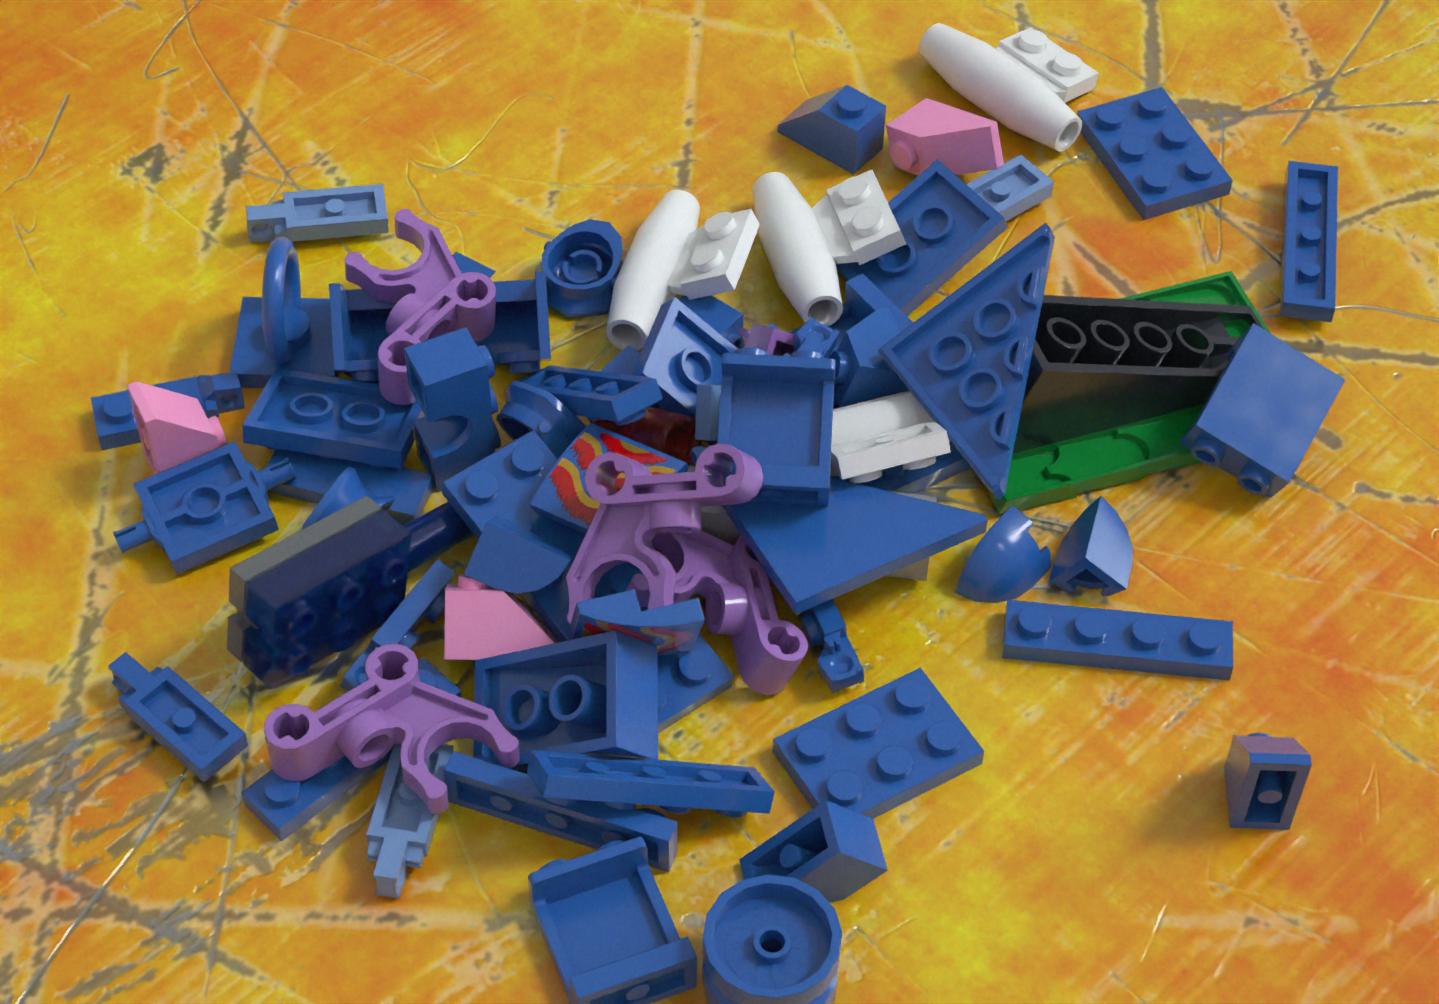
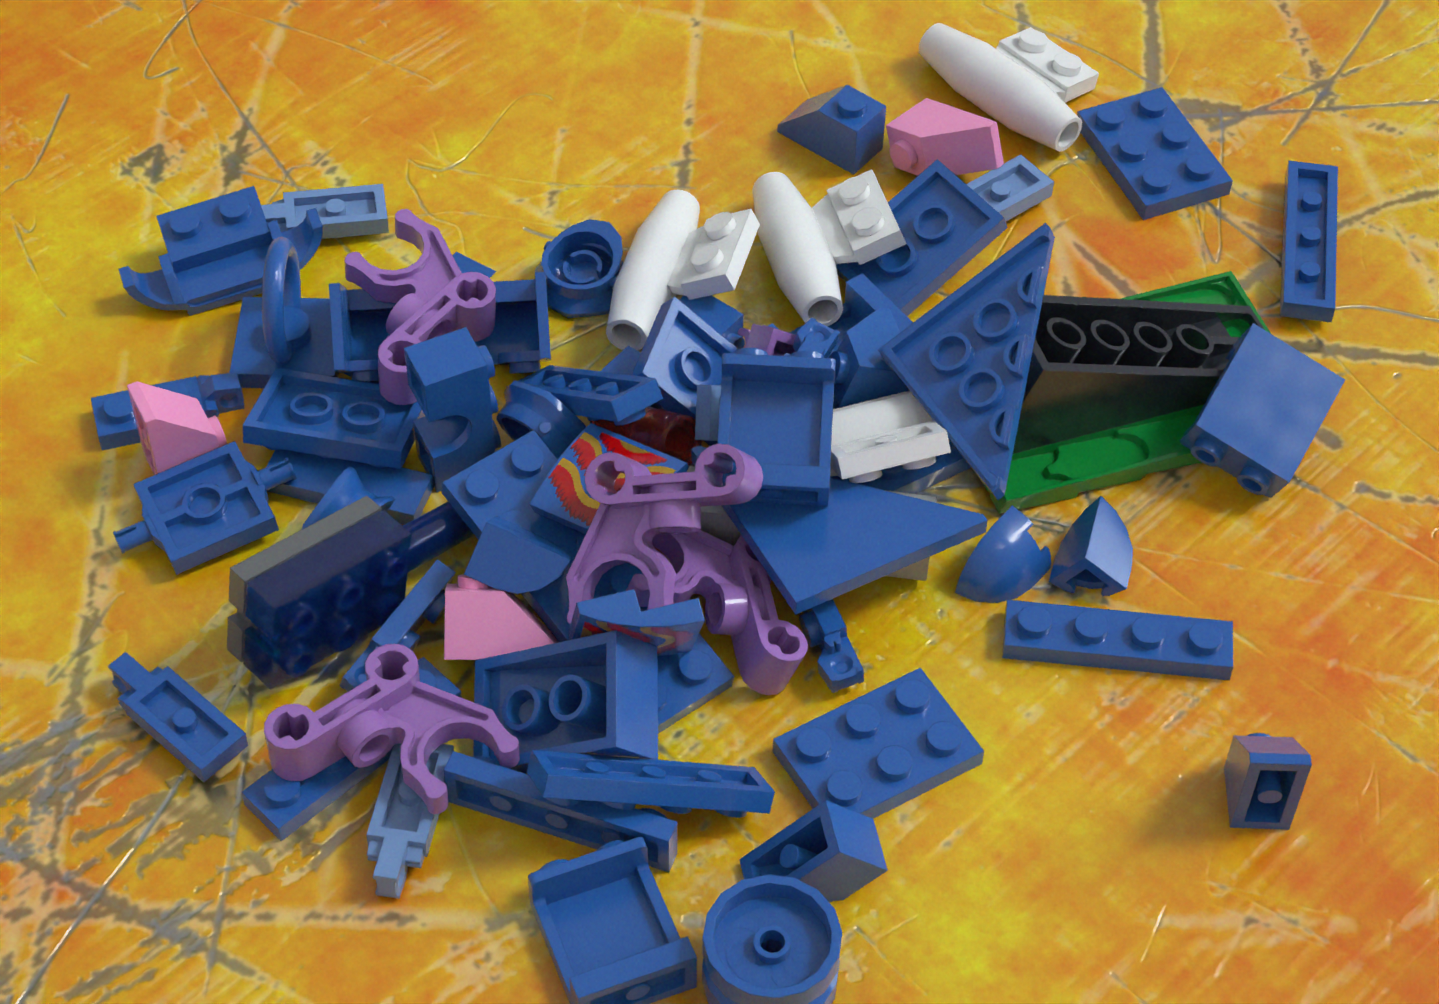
(216, 253): none -> blue plate

